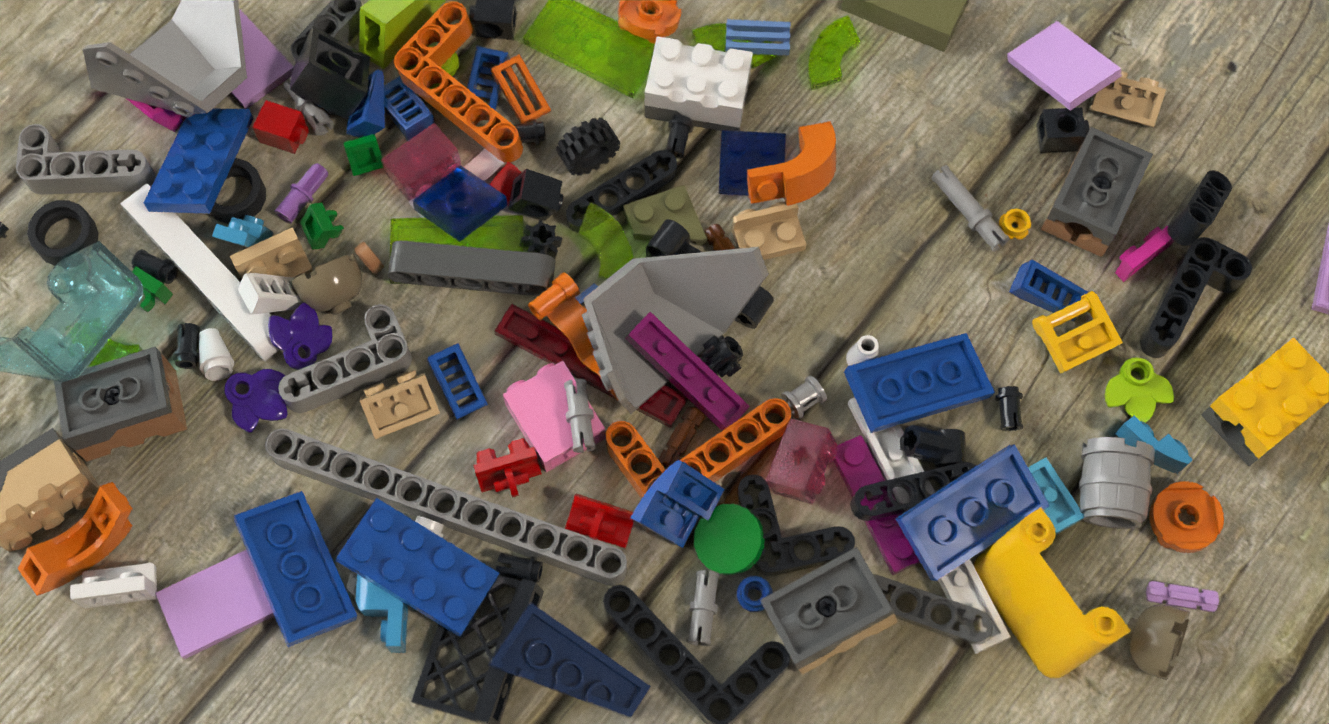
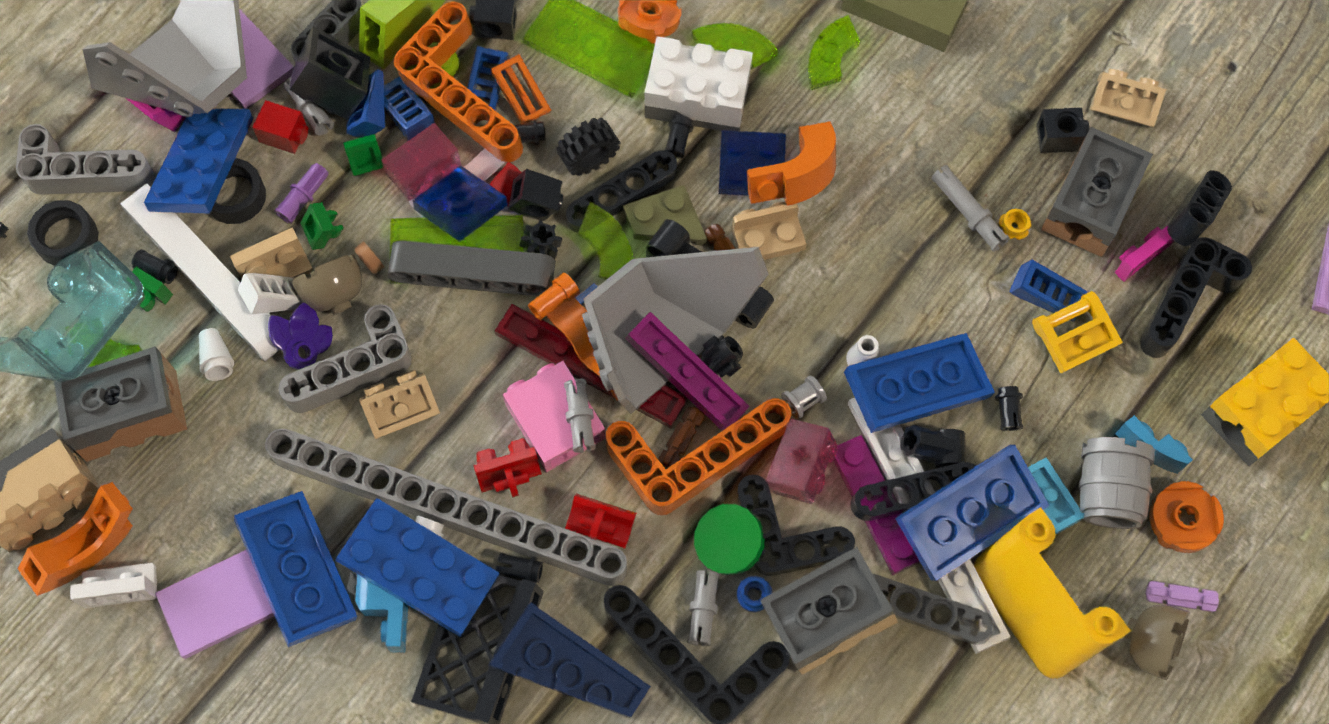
(187, 346): black pin -> none
(243, 232): dark azure slope -> none
(259, 402): dark purple plate -> none
(445, 356): blue slope -> none
(677, 502): blue slope -> none
(758, 32): medium blue tile -> none
(1064, 65): lavender tile -> none
(1138, 395): lime plate -> none

